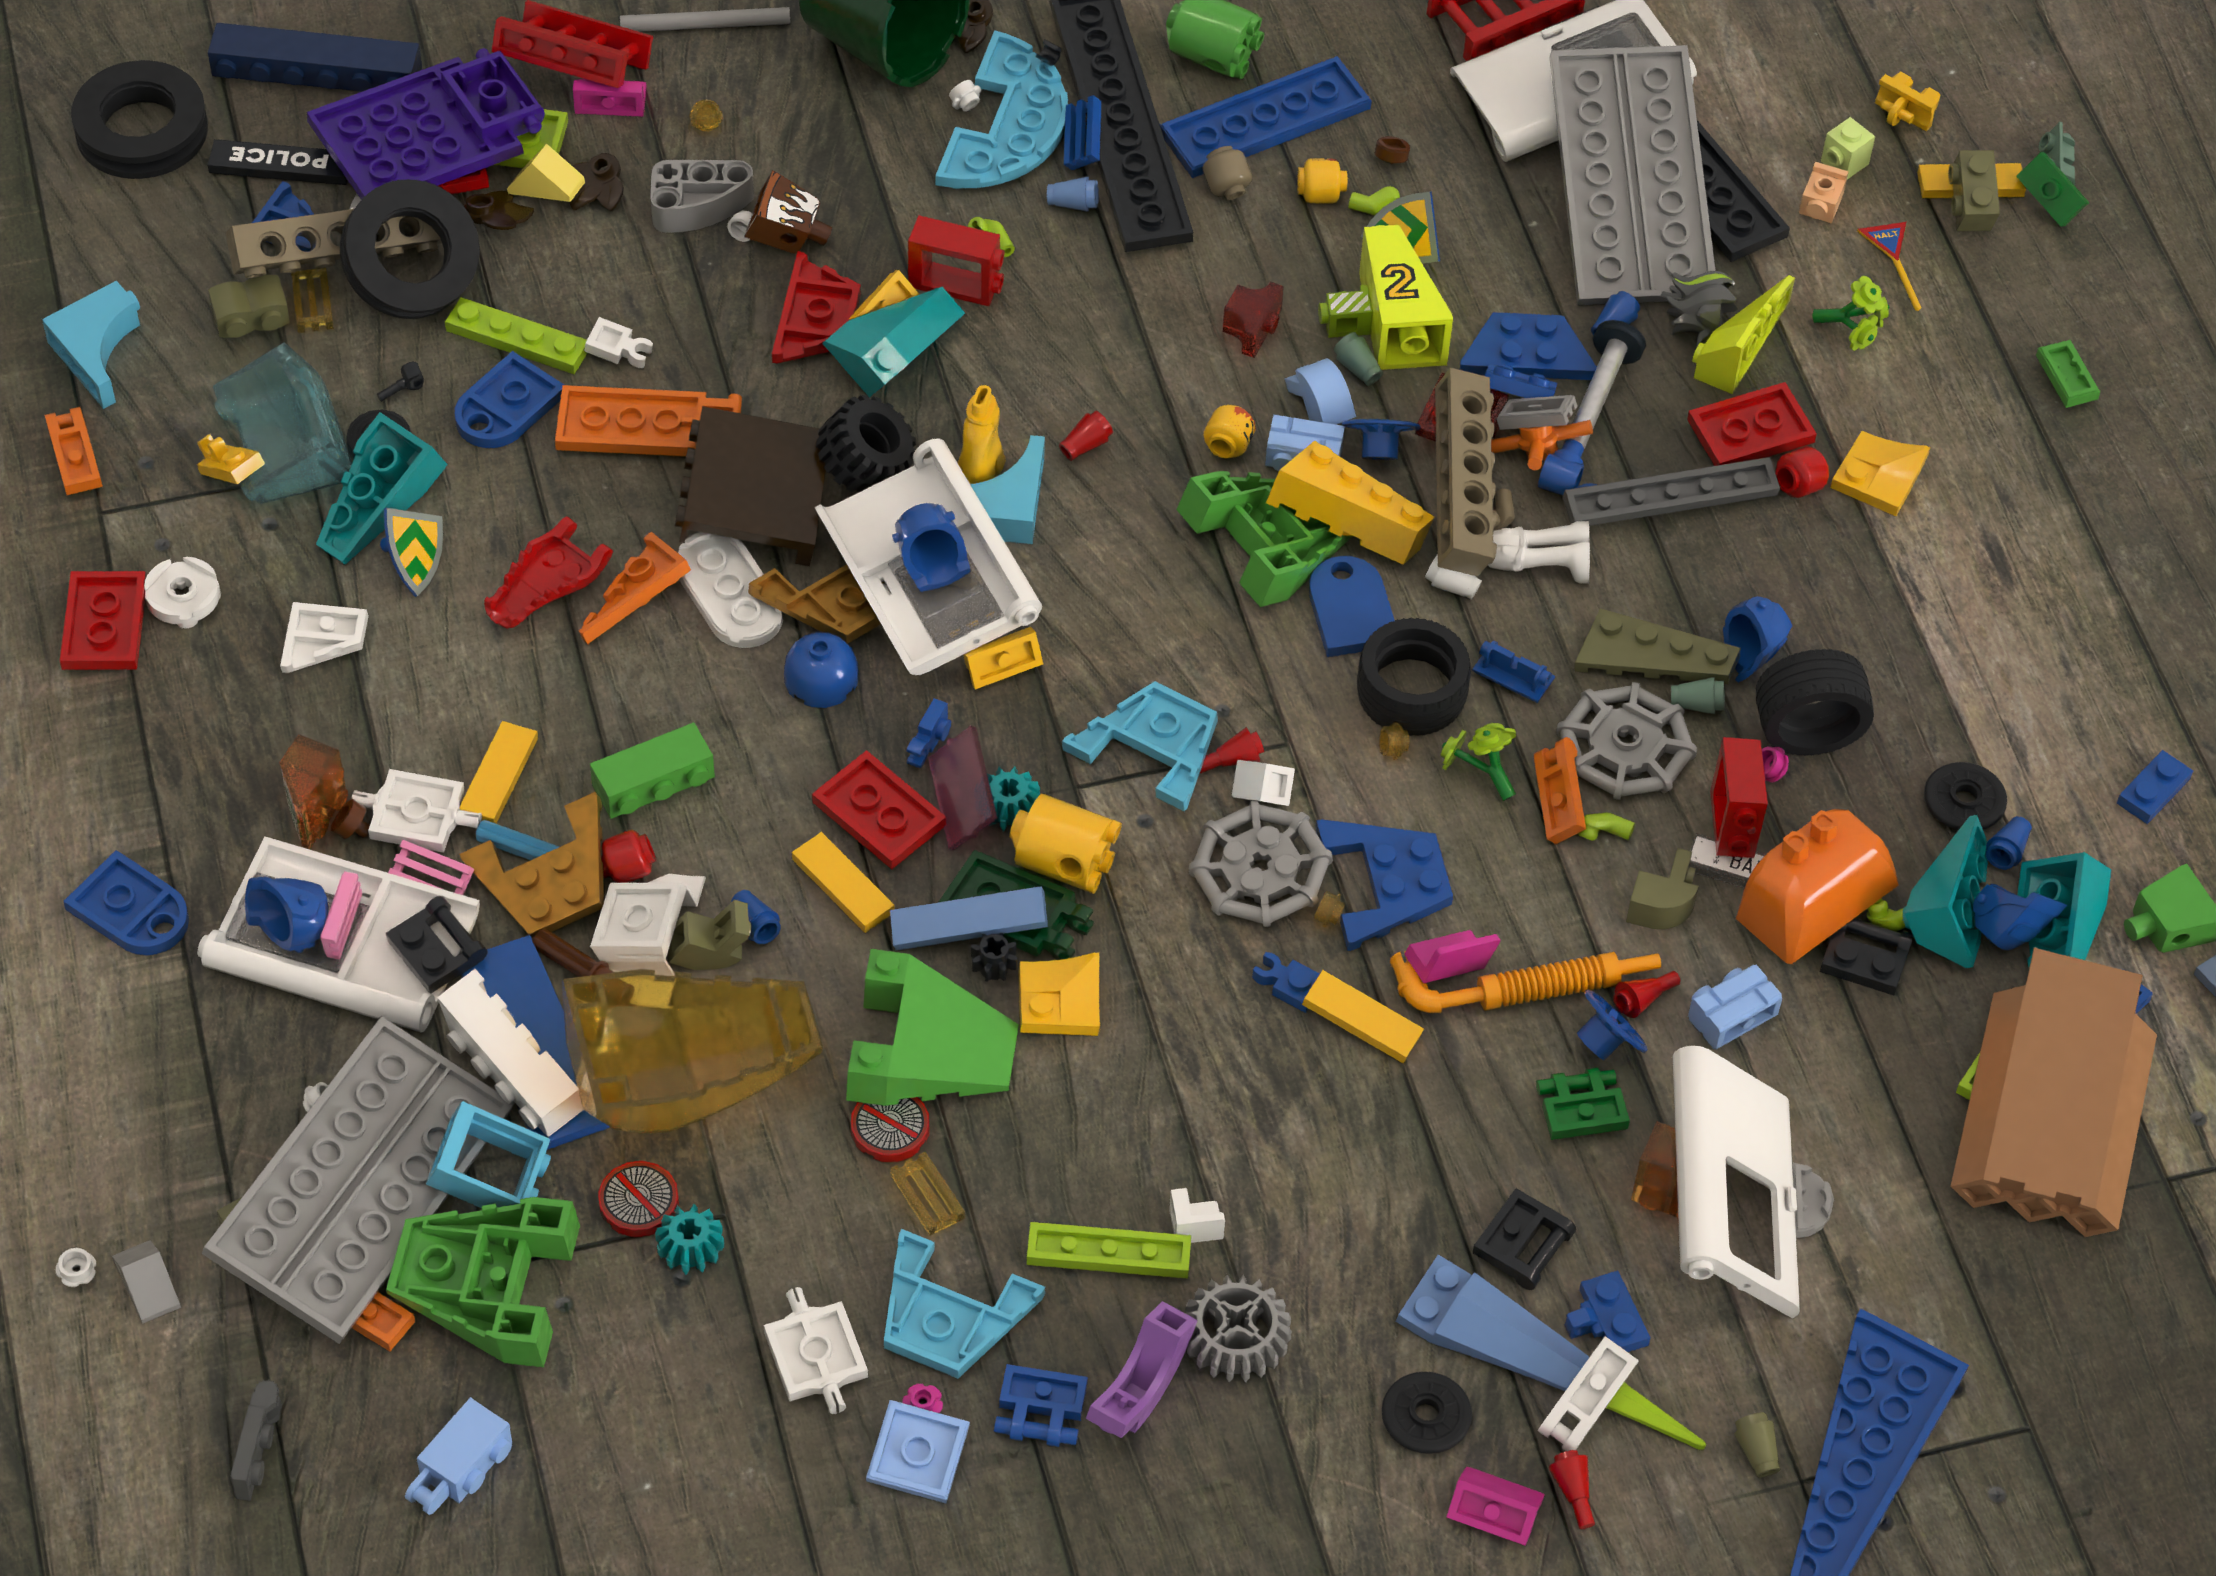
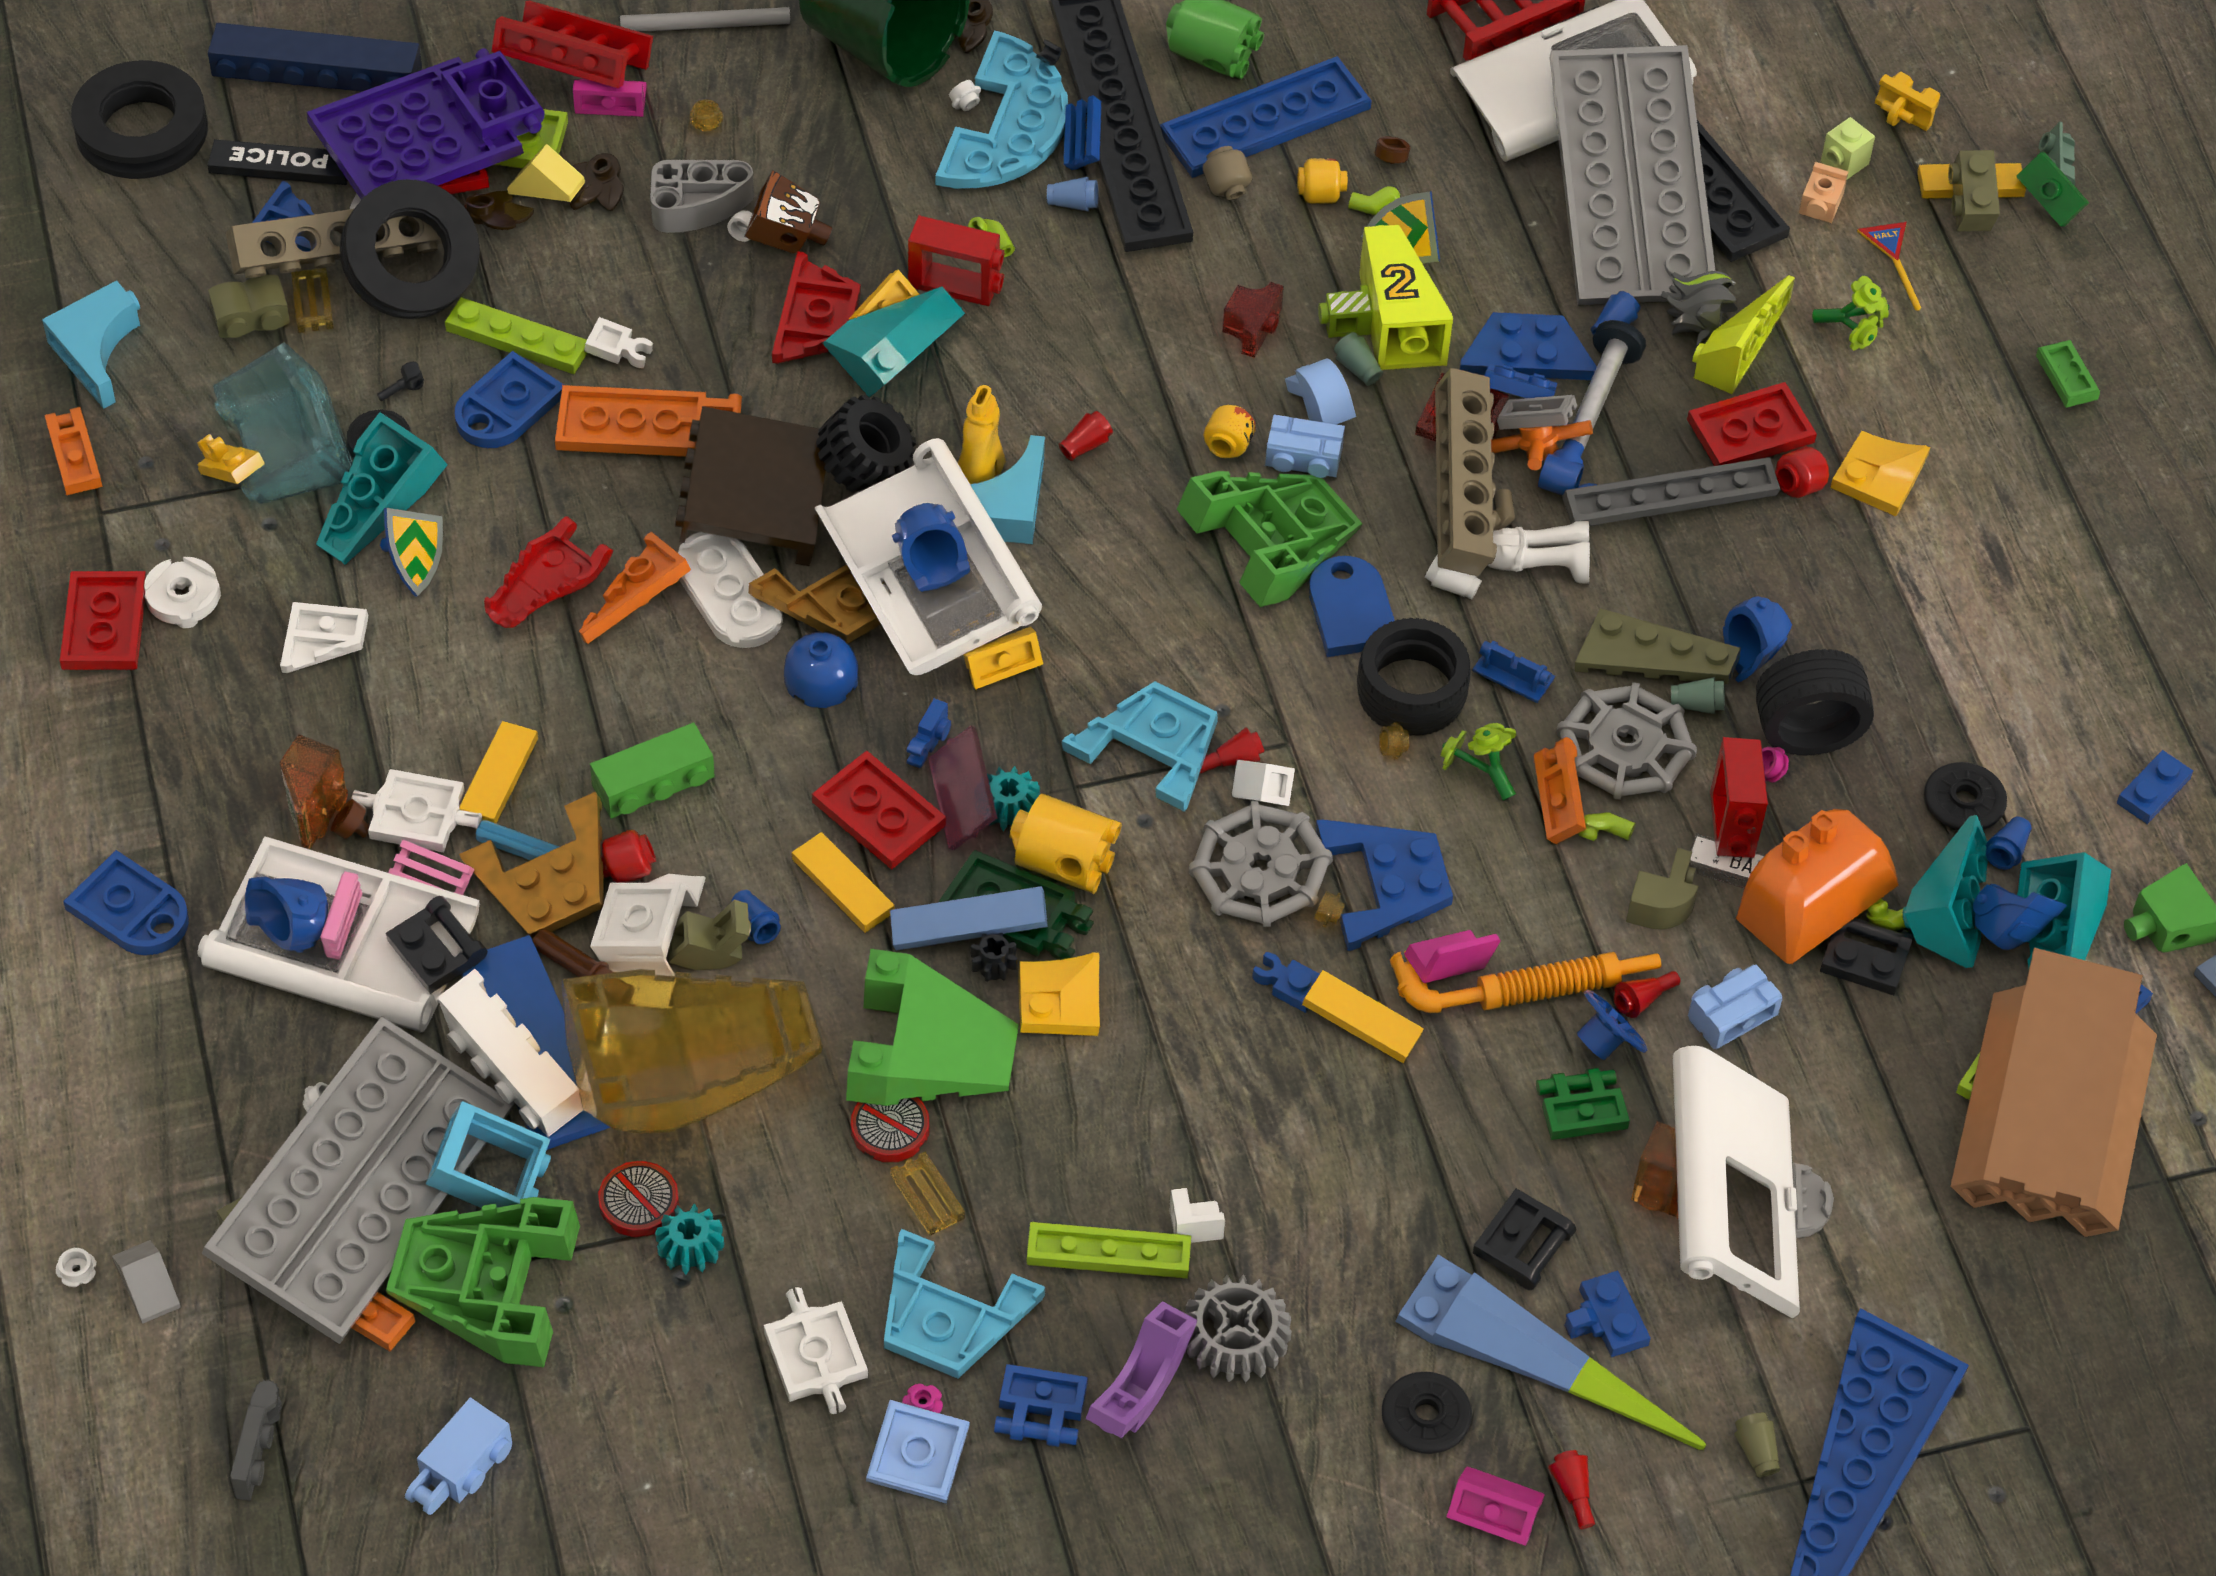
(1351, 502): yellow wedge -> none
(1380, 440): blue wheel -> none
(1589, 1393): white plate -> none

